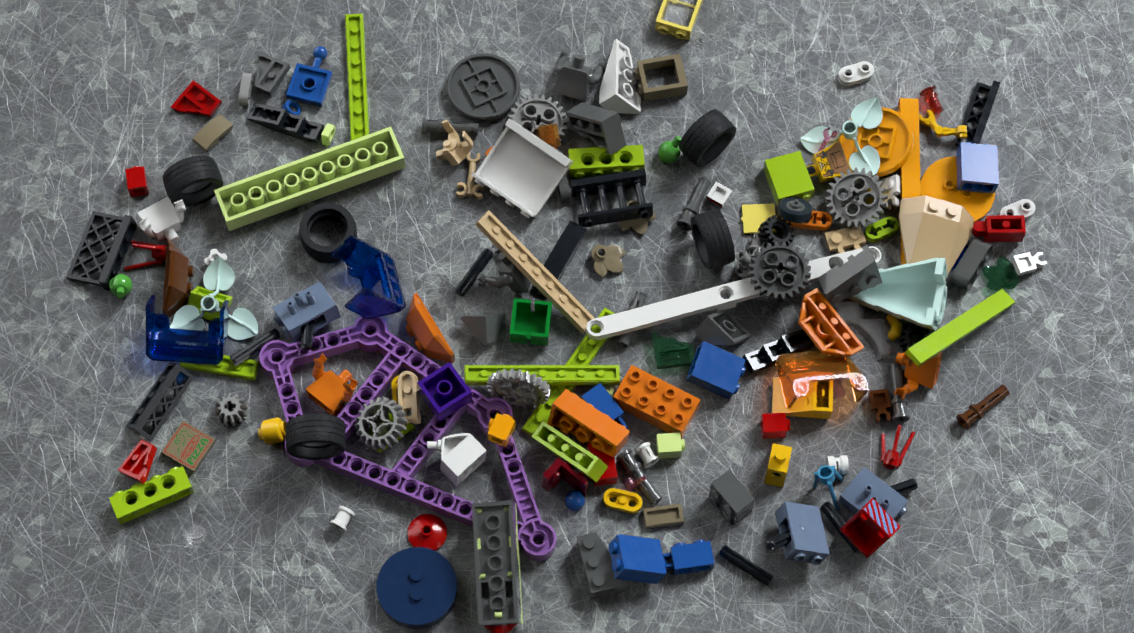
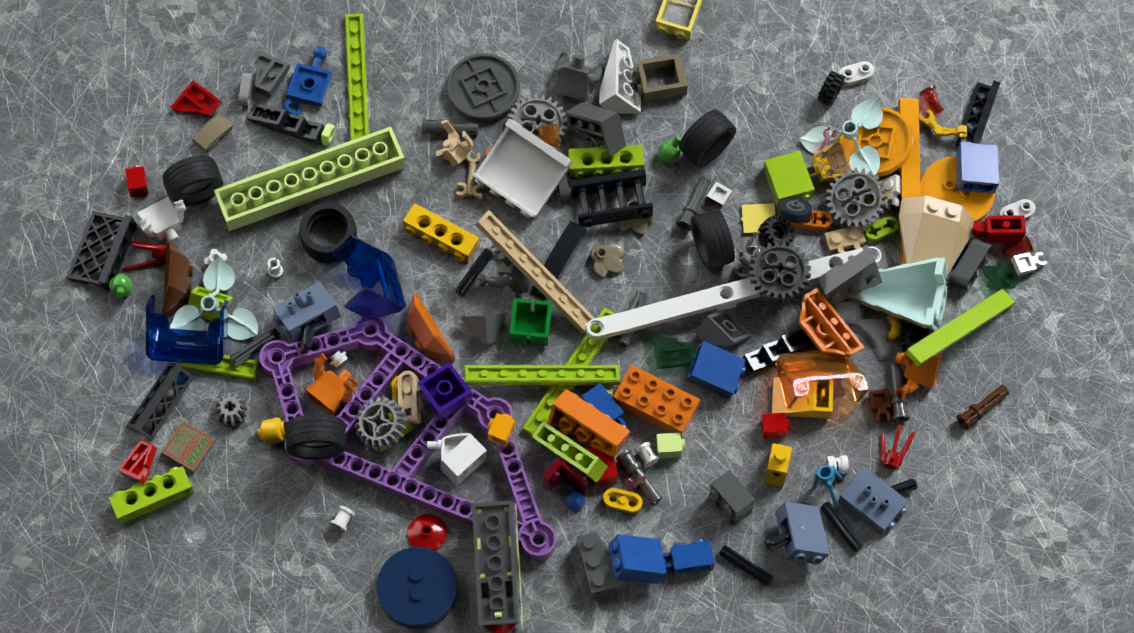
(275, 269): none -> white pin
(338, 358): none -> white plate
(437, 224): none -> yellow brick
(518, 388): light grey gear -> none
(663, 516): dark tan tile -> none
(831, 88): none -> black tyre
(870, 528): red container -> none
(1017, 248): none -> clear red pin

